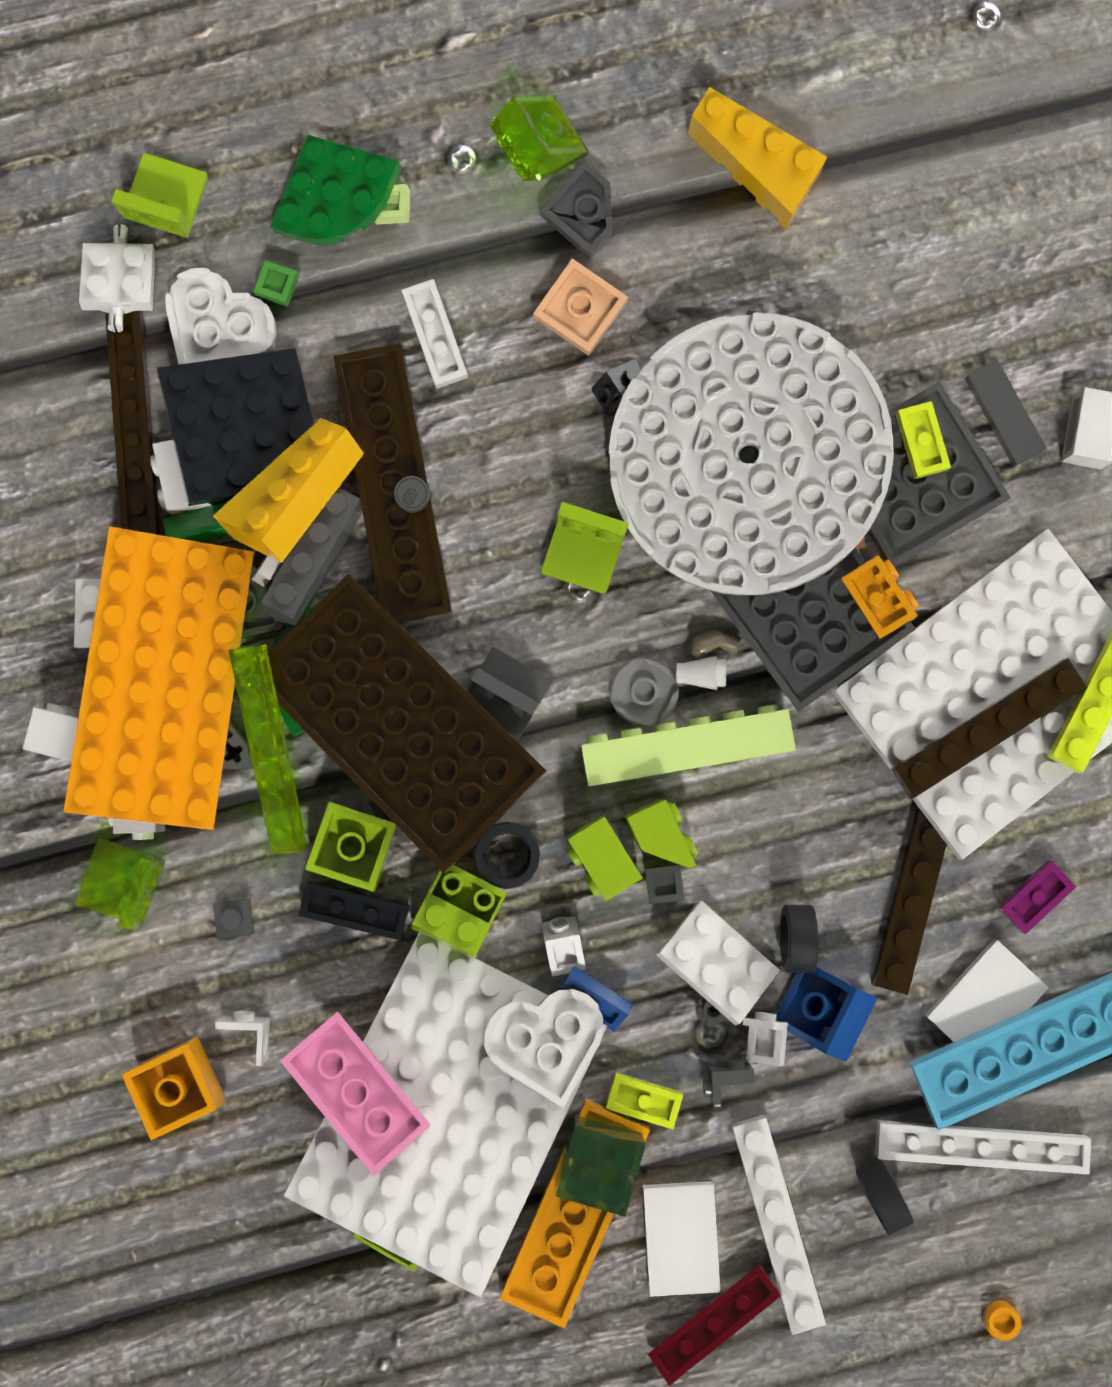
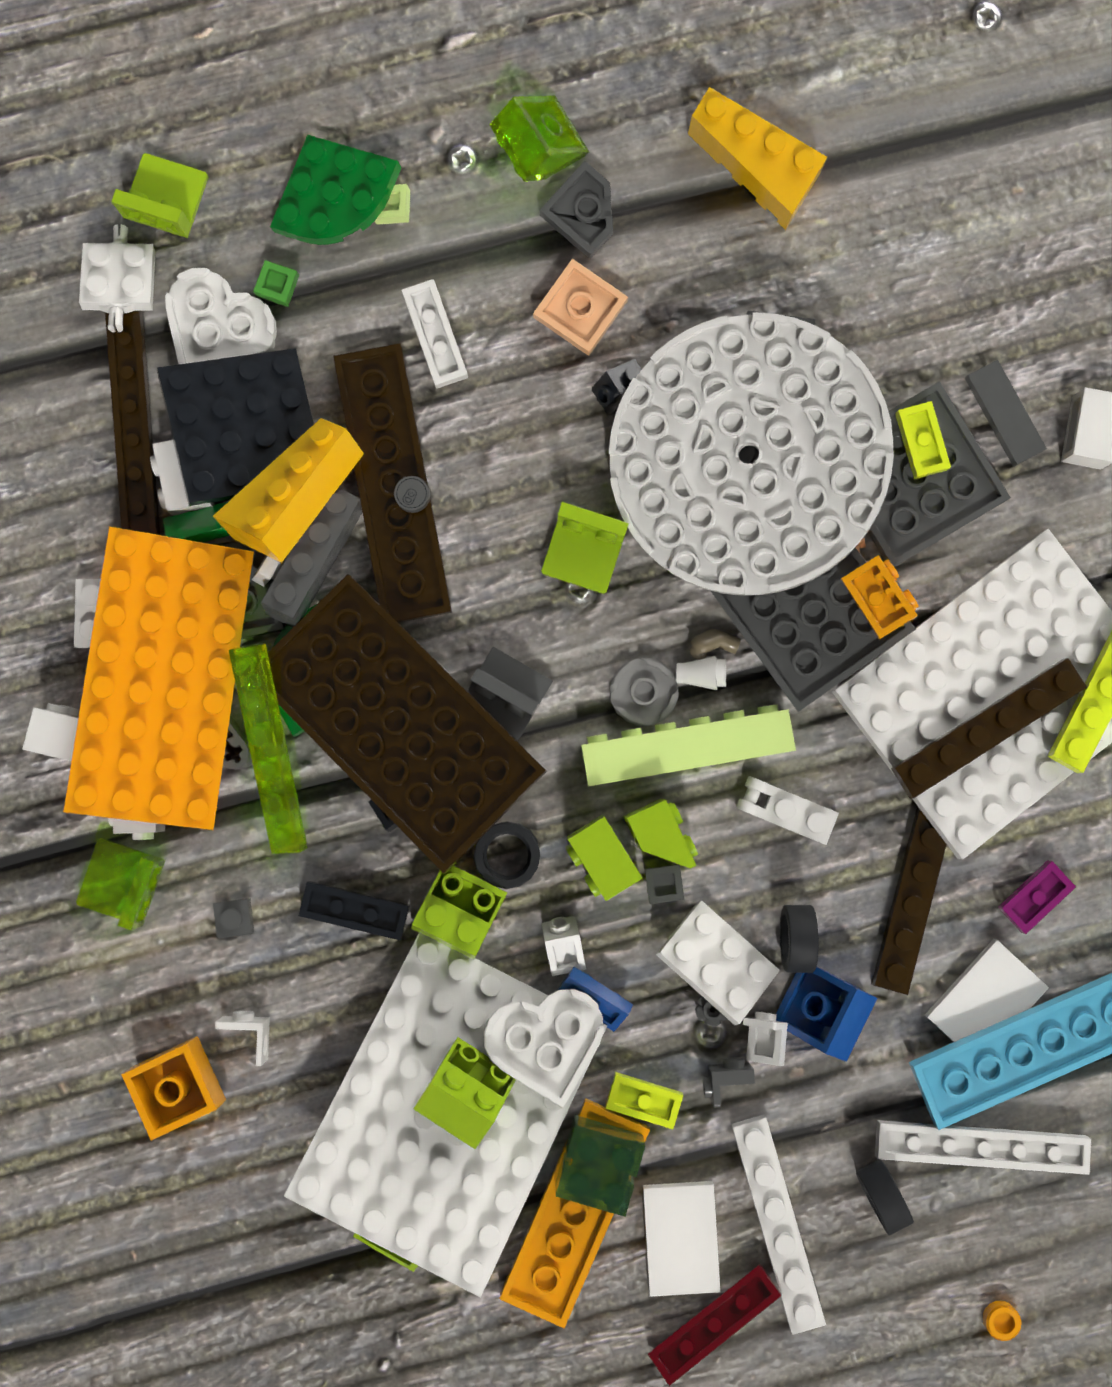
(351, 847): lime slope -> none
(355, 1093): bright pink plate -> none
(465, 1093): none -> lime slope
(788, 811): none -> white plate

